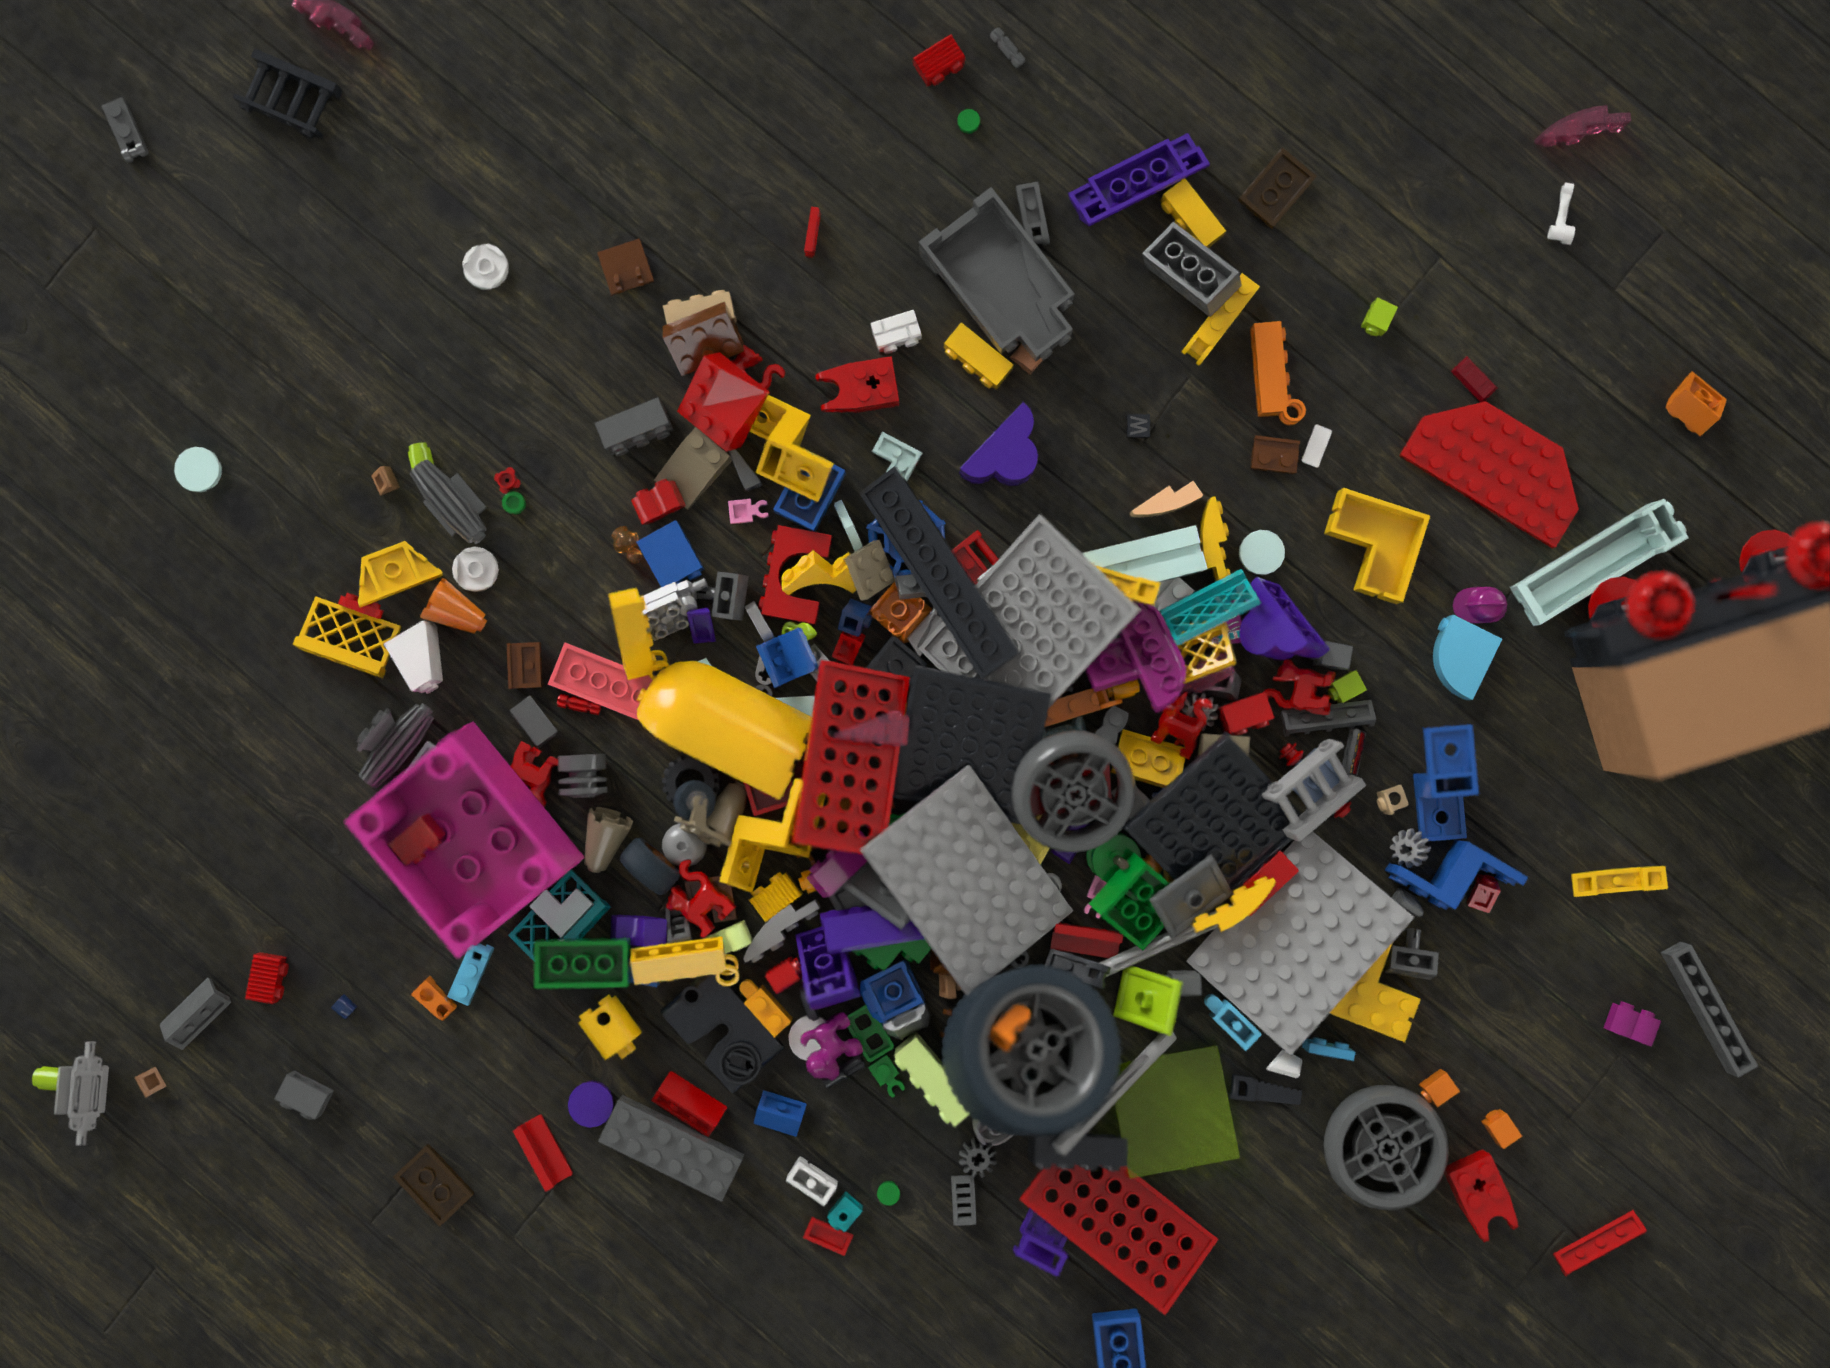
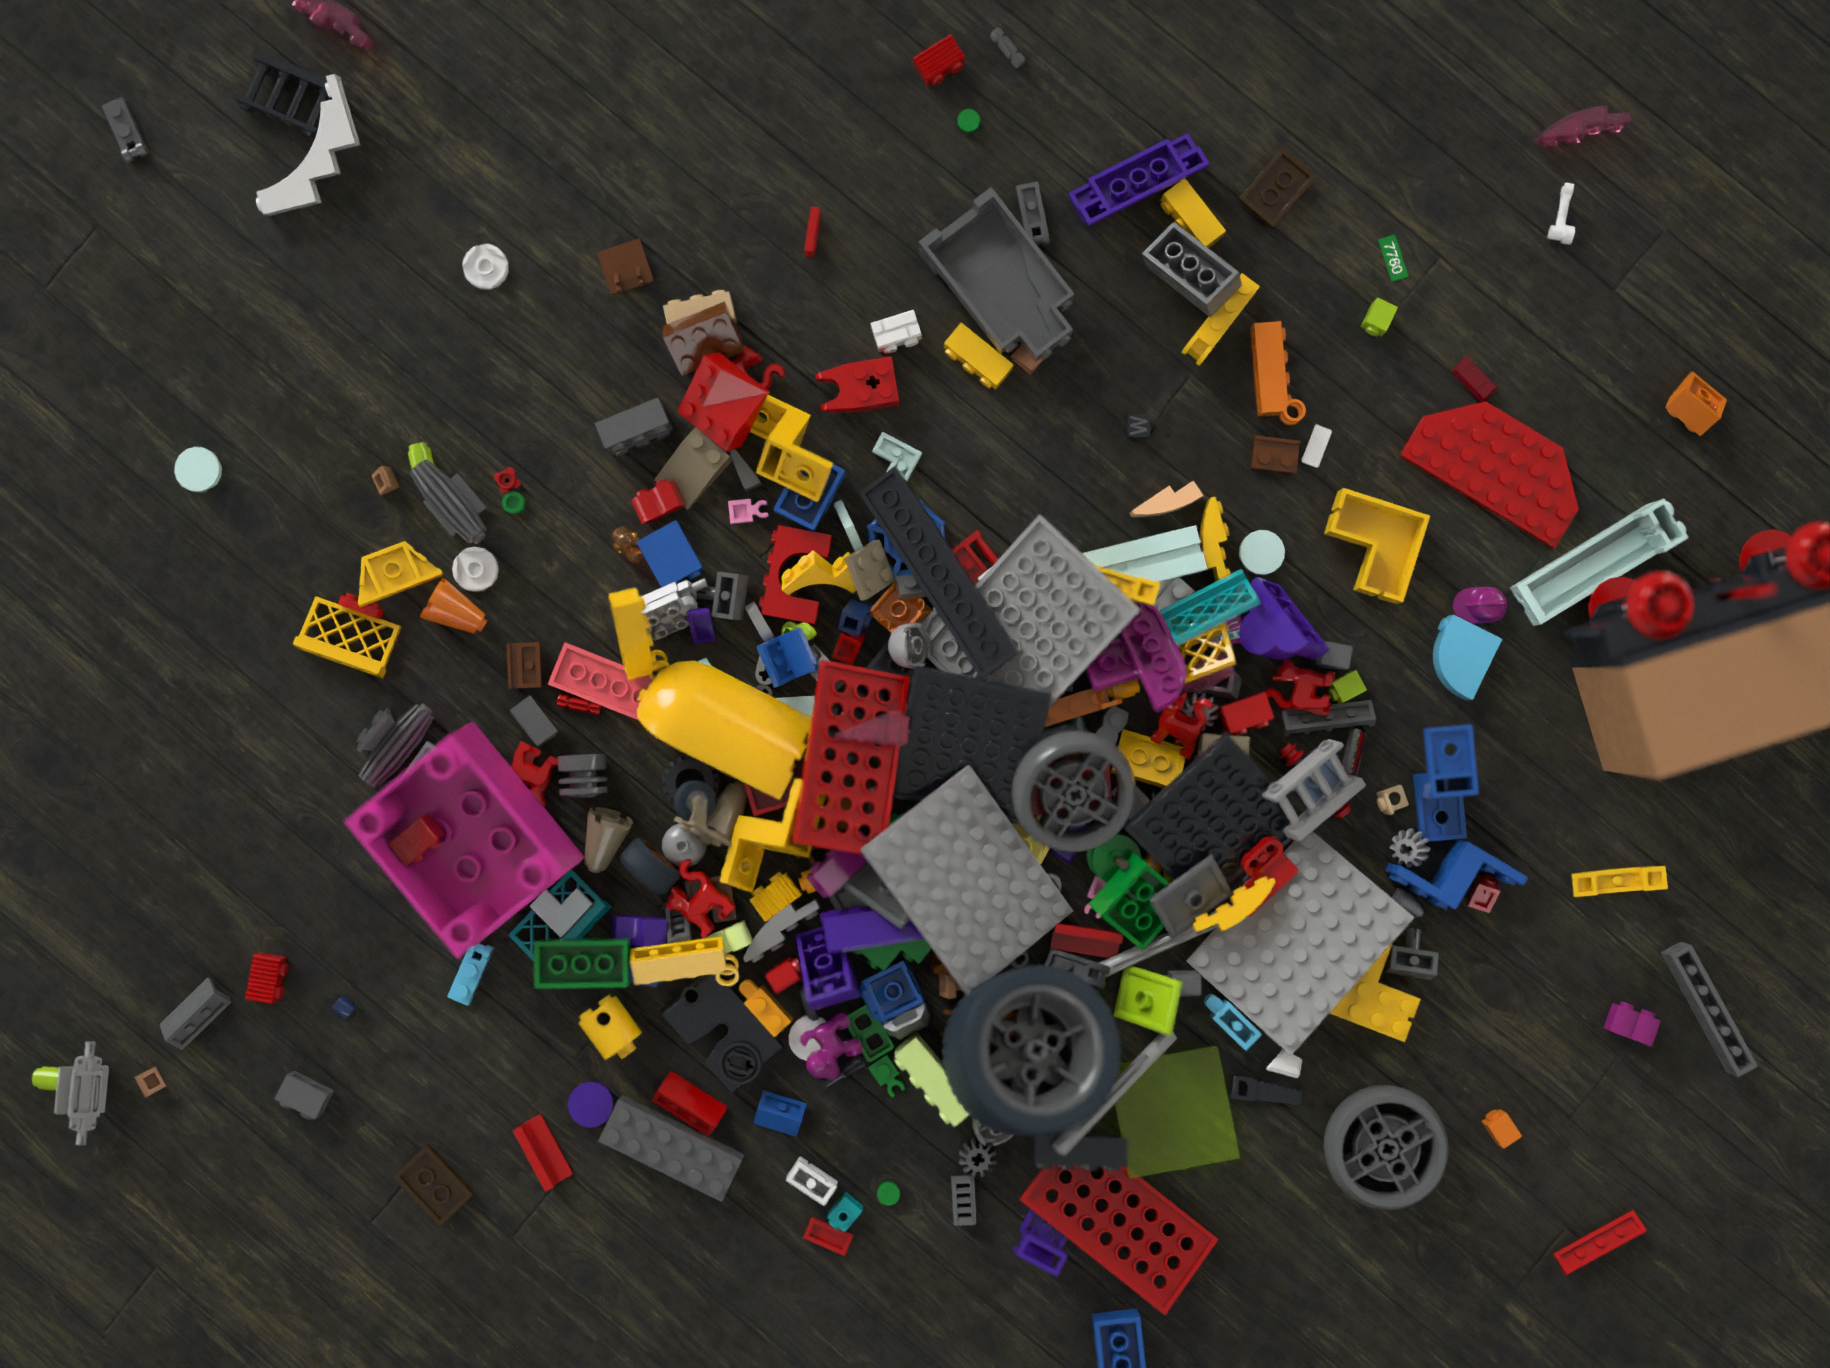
(334, 133): none -> white arch
(418, 656): white slope -> none
(434, 999): orange leg -> none
(909, 645): none -> light grey cylinder
(1005, 1029): orange leg -> none
(1006, 453): dark purple brick -> none
(1262, 856): none -> red plate
(1321, 1047): dark azure plate -> none
(1393, 258): none -> green sticker
(1438, 1088): orange brick -> none
(1486, 1198): red brick -> none

